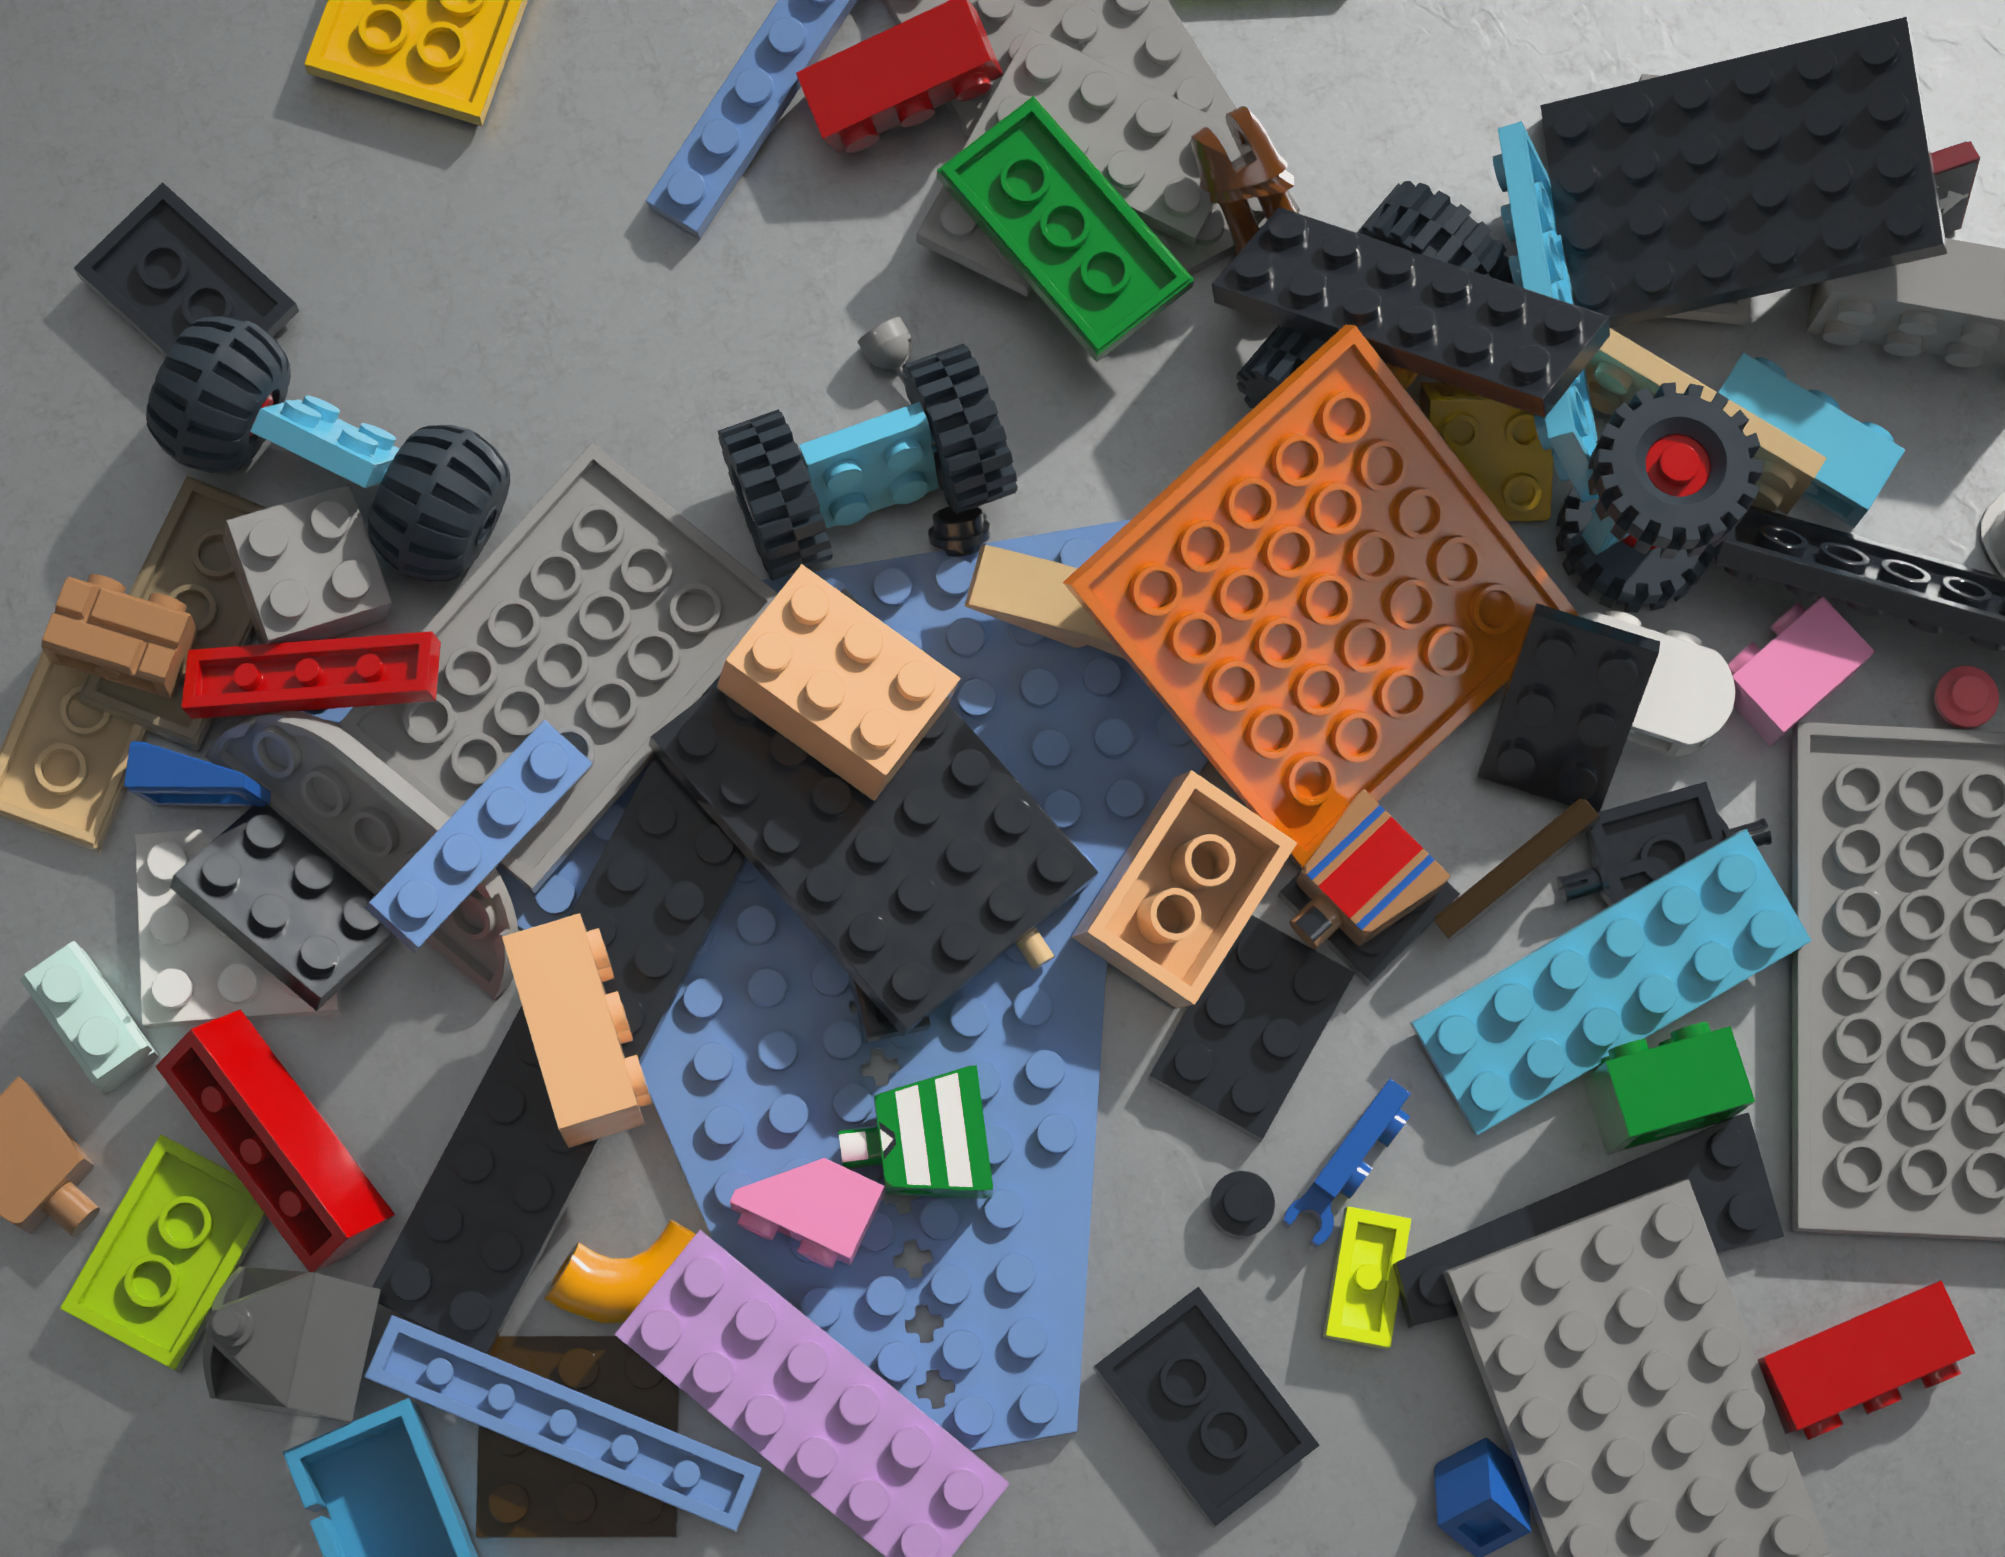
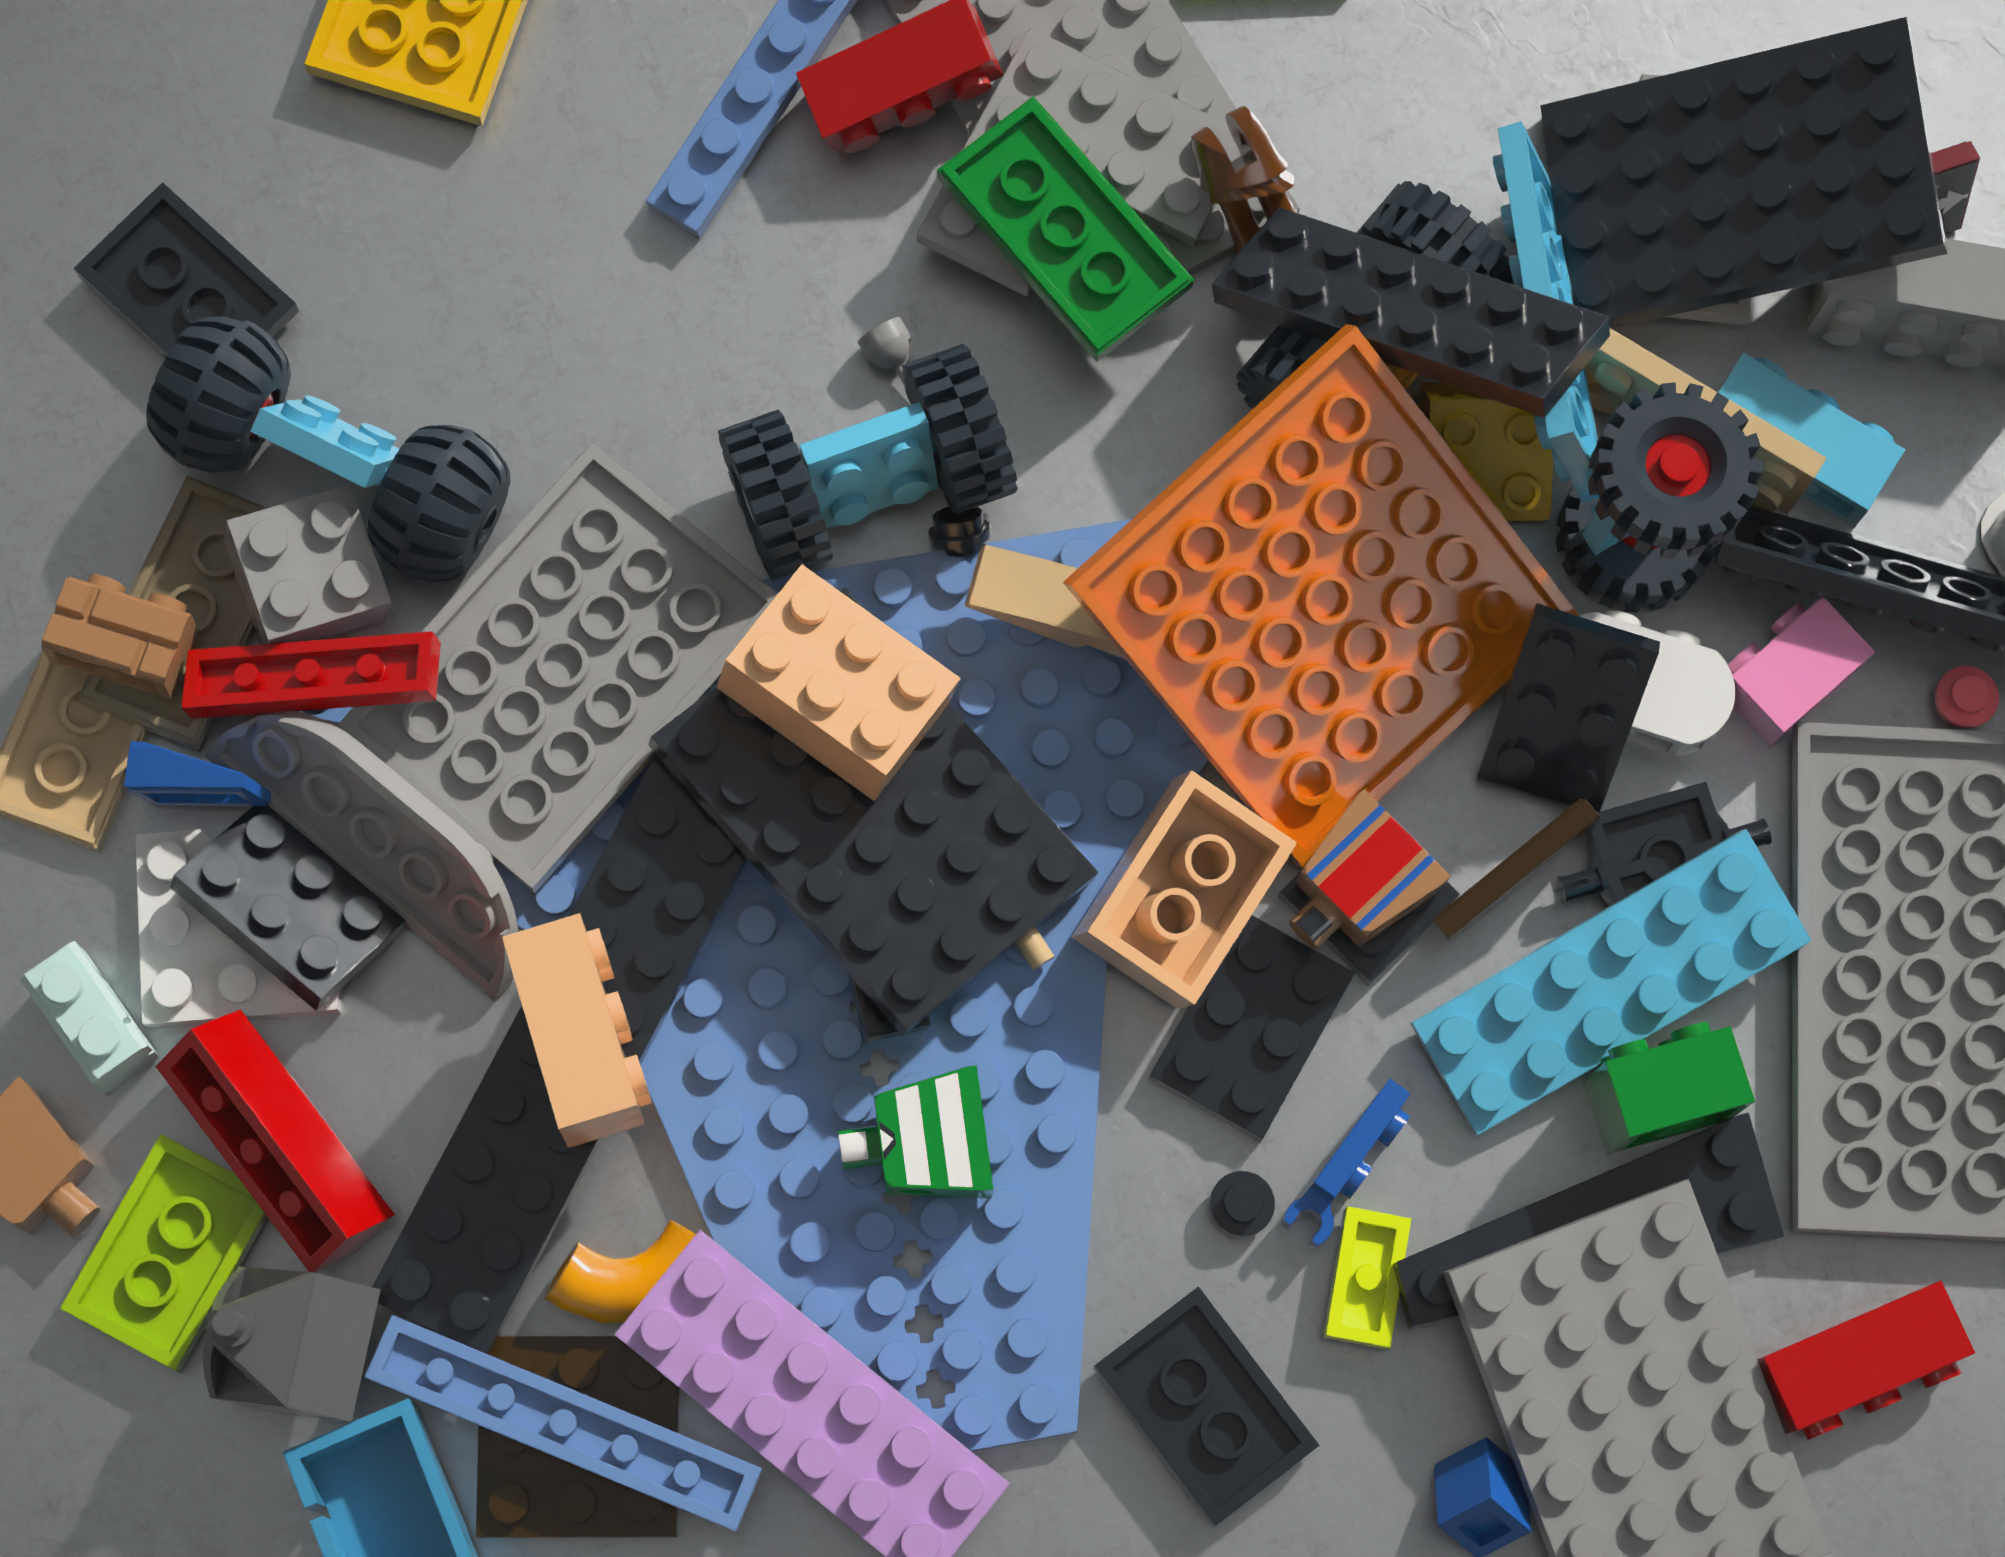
(478, 836): medium blue plate -> none
(814, 1204): bright pink slope -> none

